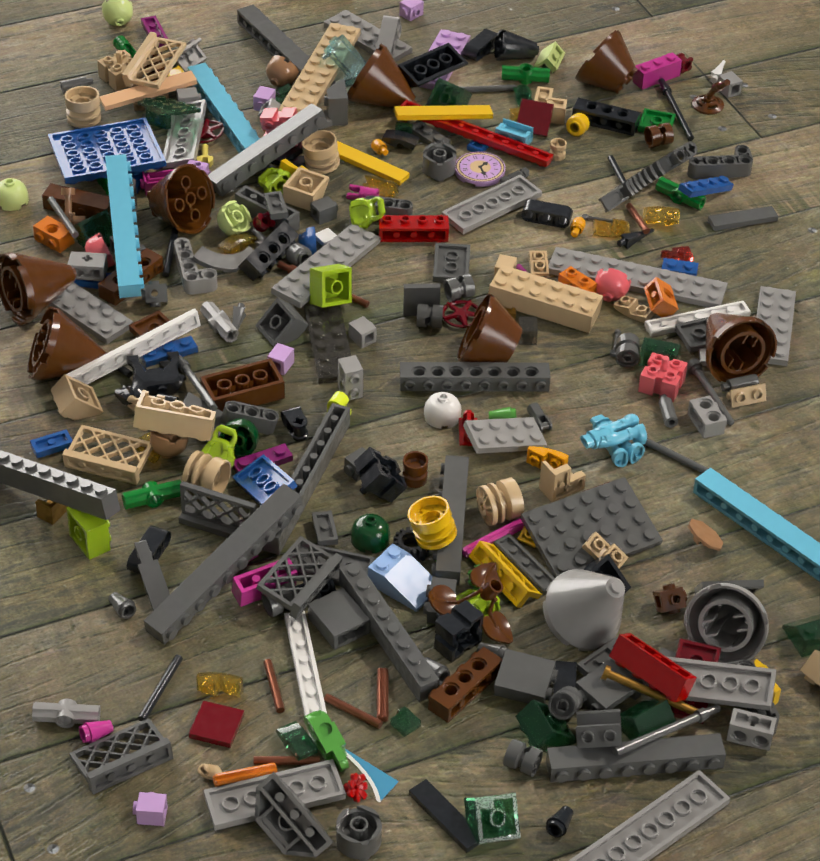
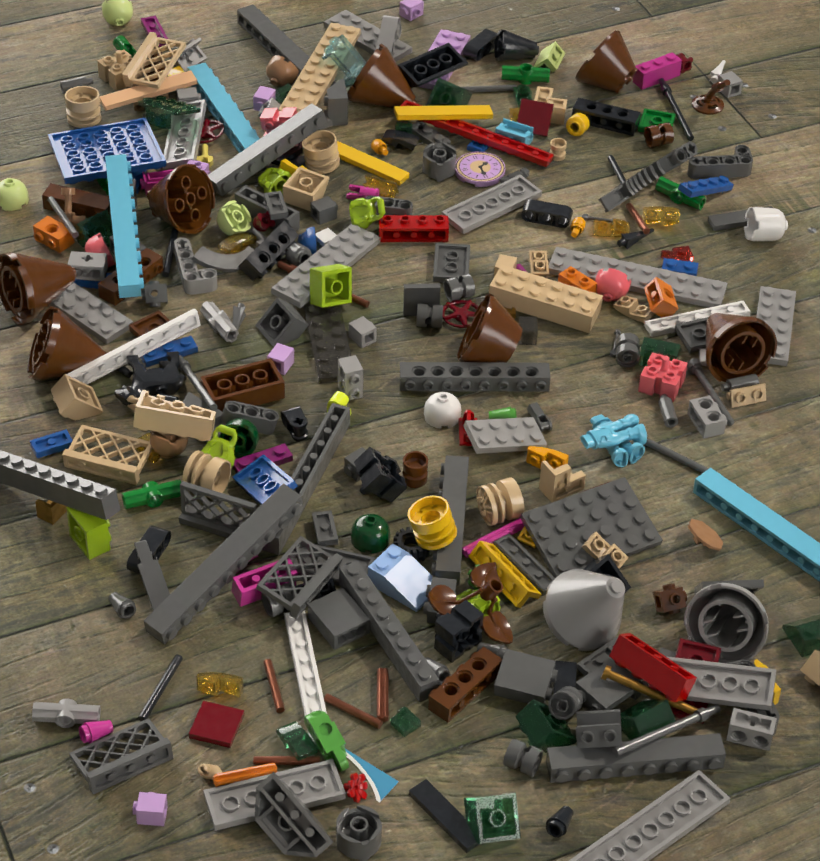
(765, 224): none -> white cylinder

